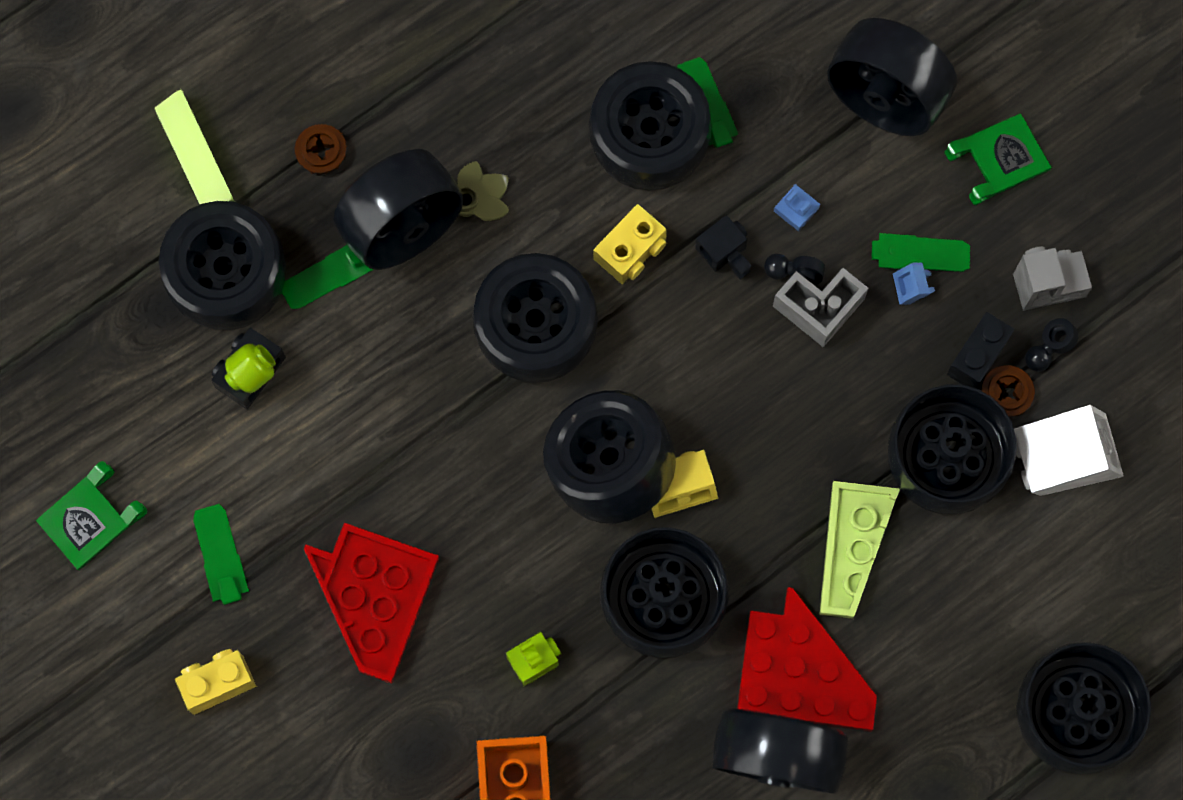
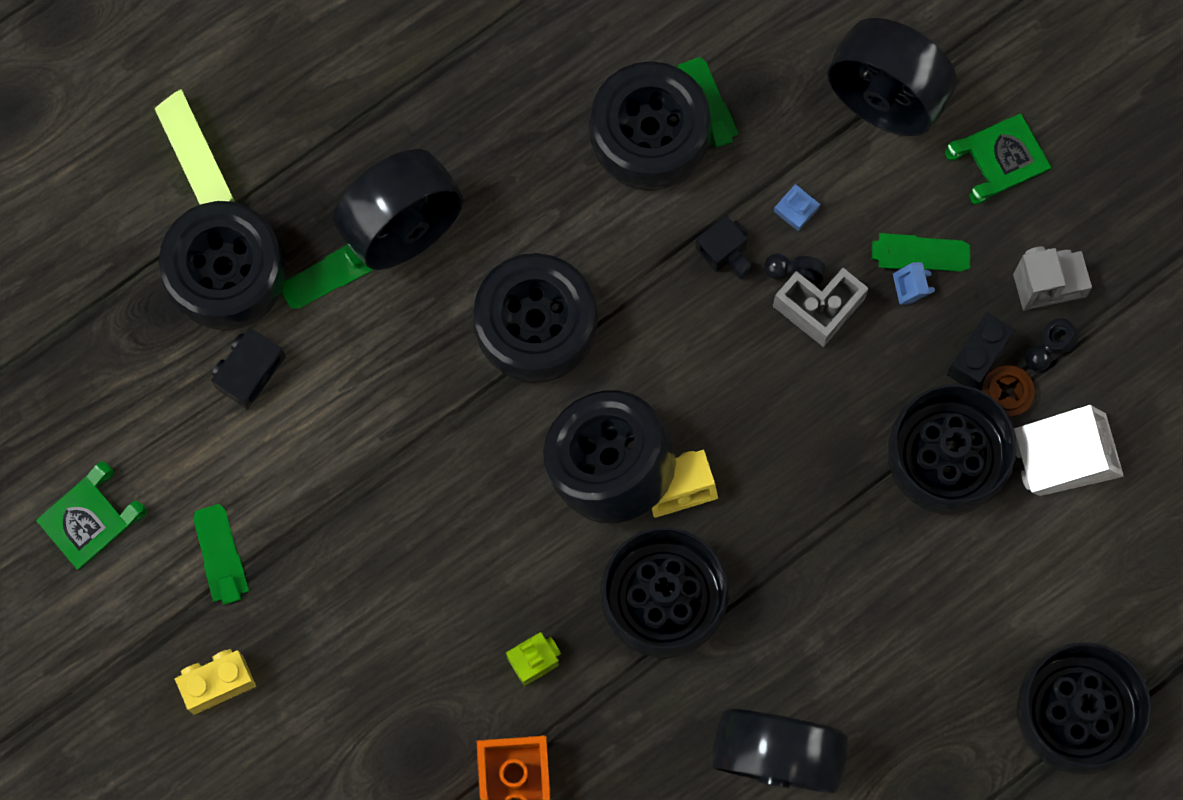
(249, 368): lime head -> none
(308, 141): reddish brown gear -> none
(373, 594): red wing -> none
(484, 192): olive plate -> none
(630, 245): light yellow brick -> none
(801, 672): red wing -> none
(853, 539): yellowish green wing -> none

